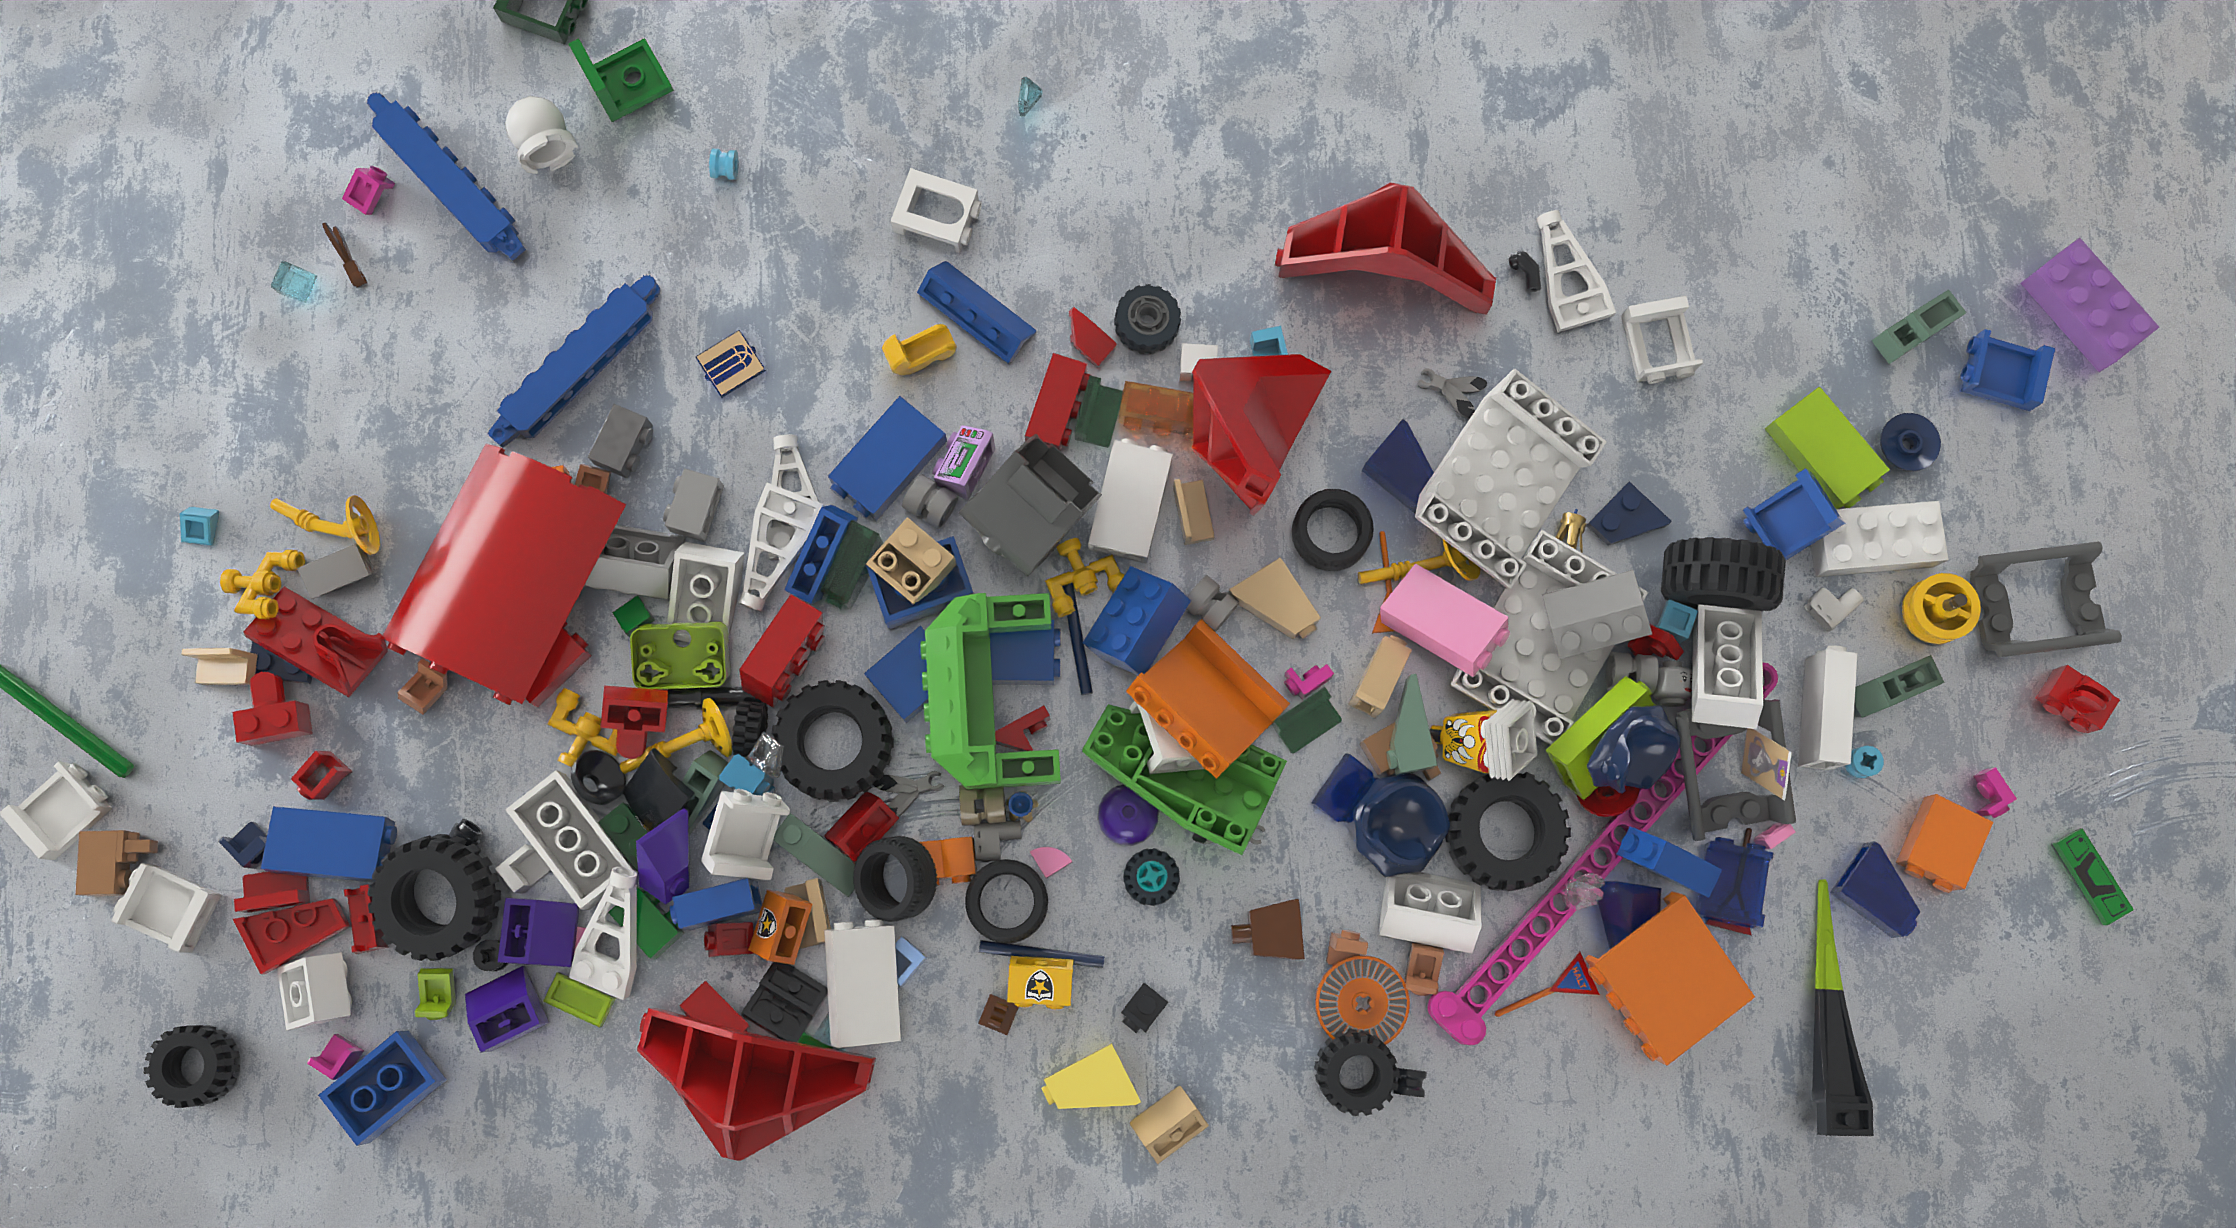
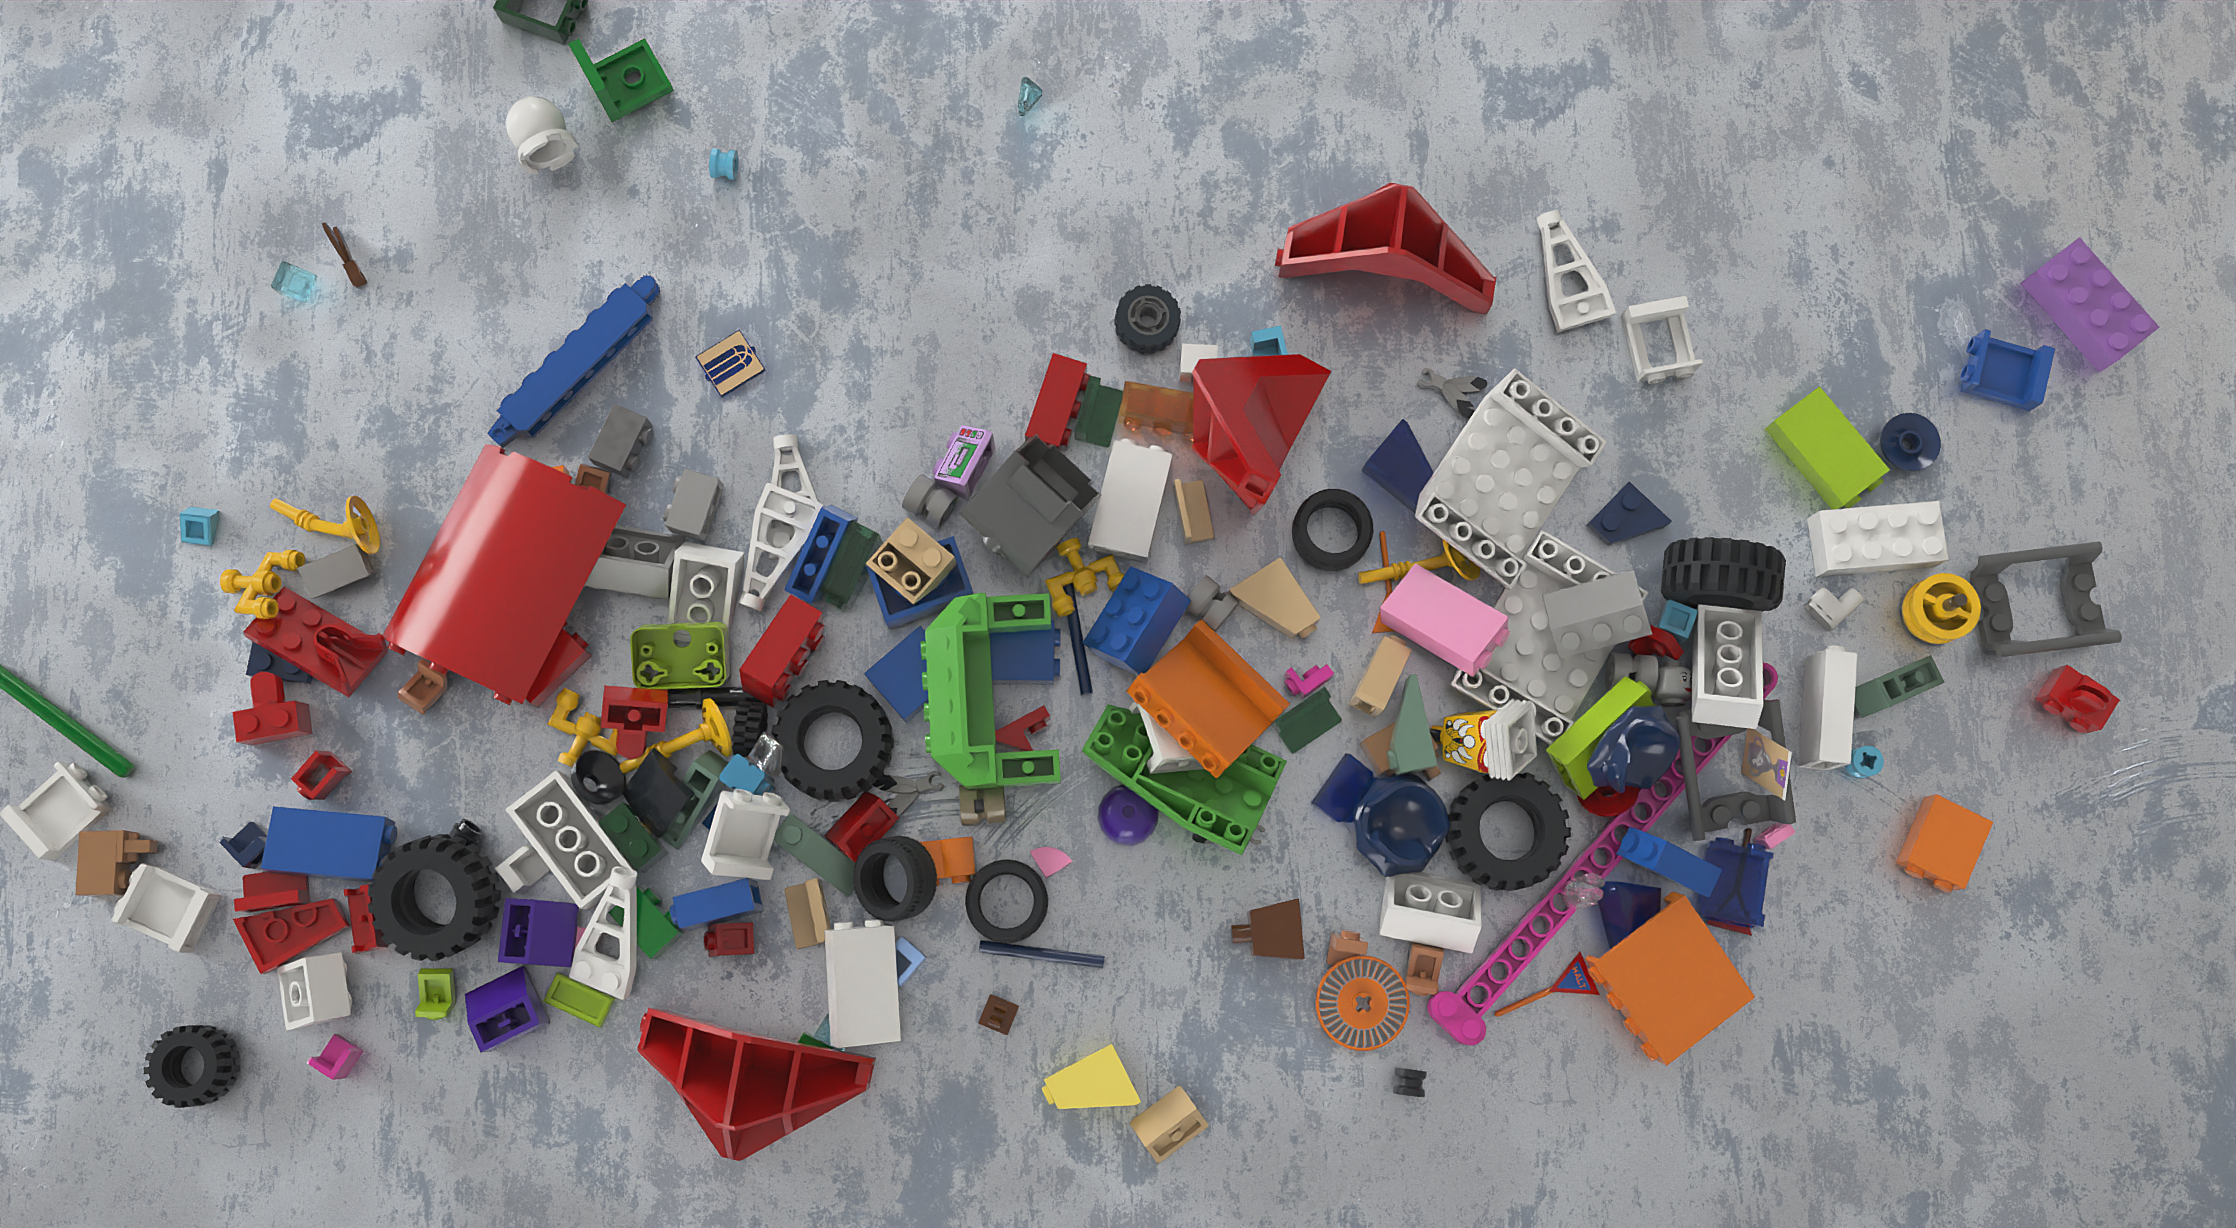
(223, 666): tan panel -> none
(366, 188): dark pink bracket -> none
(382, 1087): blue brick -> none
(444, 178): blue hinge -> none
(480, 956): black wheel -> none
(633, 615): green slope -> none
(665, 858): dark purple slope -> none
(710, 1007): red hinge -> none
(780, 927): orange brick -> none
(785, 1002): black slope -> none
(887, 459): blue brick -> none
(919, 350): yellow animal -> none
(954, 234): white panel -> none
(975, 310): blue panel -> none
(988, 838): light grey piece -> none
(1021, 805): blue piece -> none
(1040, 981): yellow brick -> none
(1089, 338): red slope -> none
(1143, 1009): black bracket -> none
(1147, 867): black wheel -> none
(1378, 1087): black tyre -> none
(1529, 267): black arm -> none
(1574, 524): pearl gold piece -> none
(1794, 516): blue panel -> none
(1838, 1077): black plate -> none
(1877, 892): clear blue slope -> none
(1918, 326): sand green slope -> none
(1993, 787): dark pink bracket -> none
(2093, 876): green tile -> none

